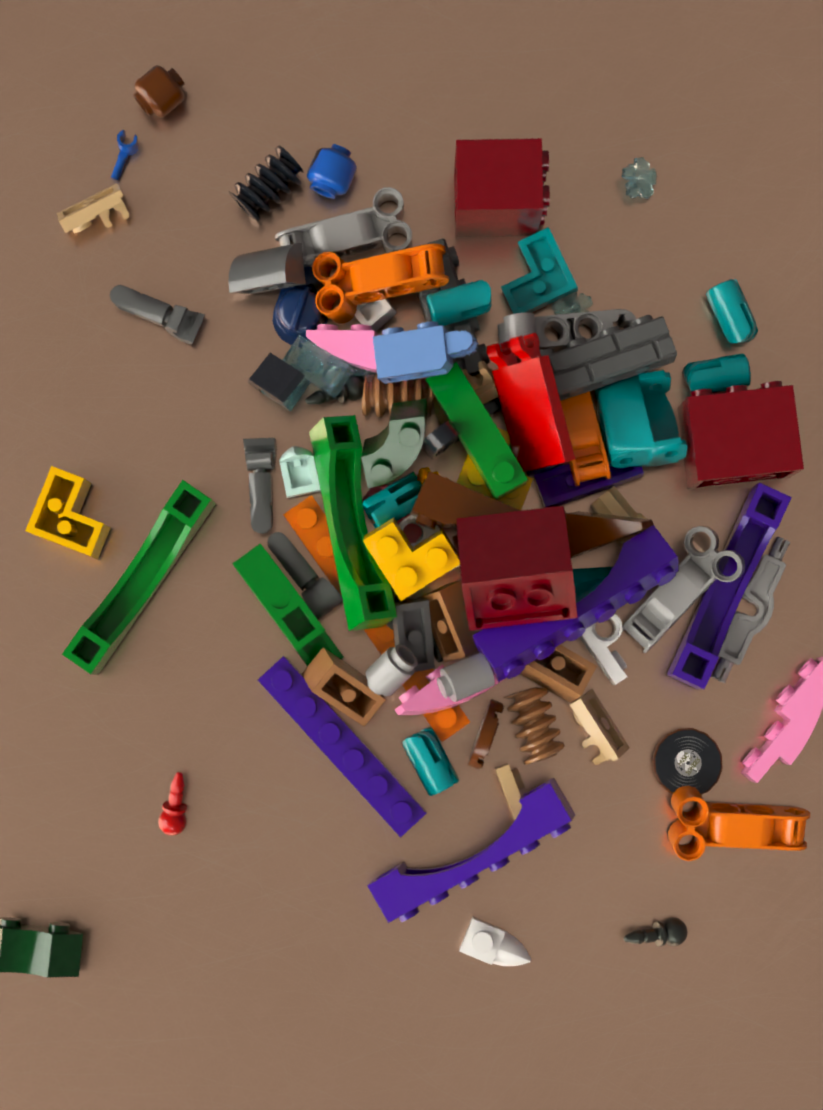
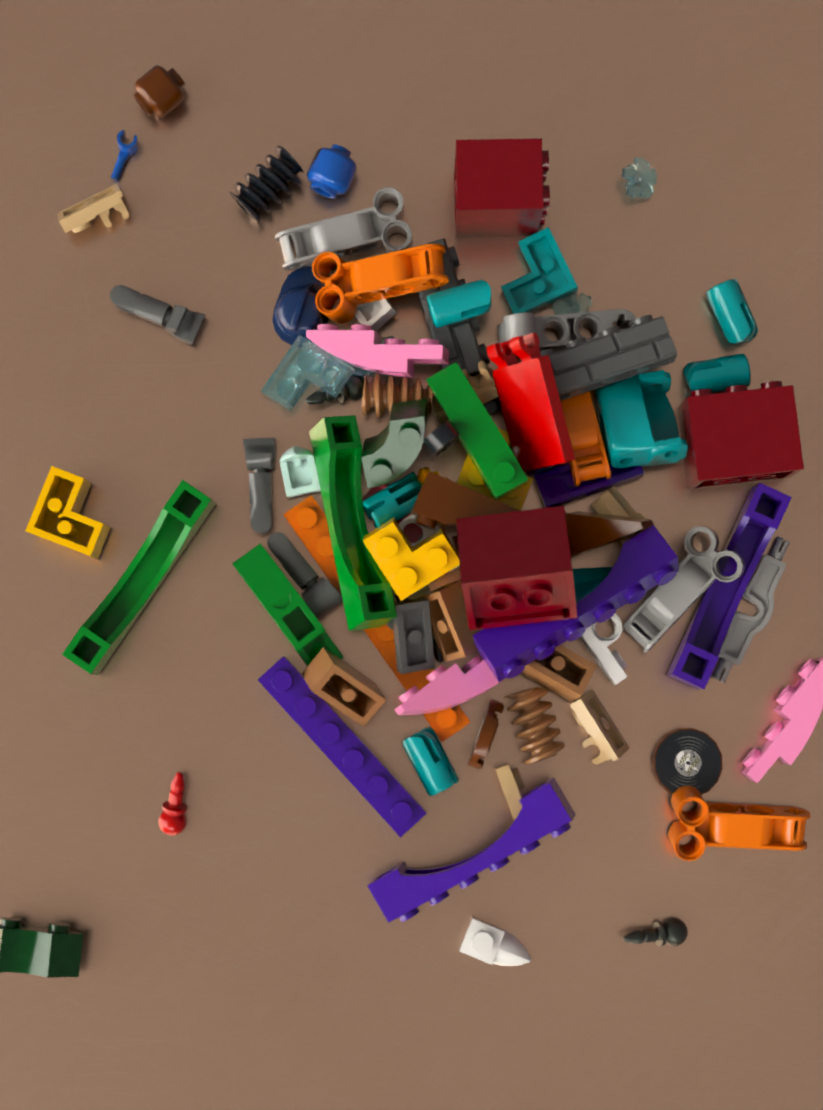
(267, 270): dark grey brick -> none
(276, 378): black slope -> none
(391, 670): light grey brick -> none
(419, 352): medium blue hinge -> none
(465, 677): light grey brick -> none

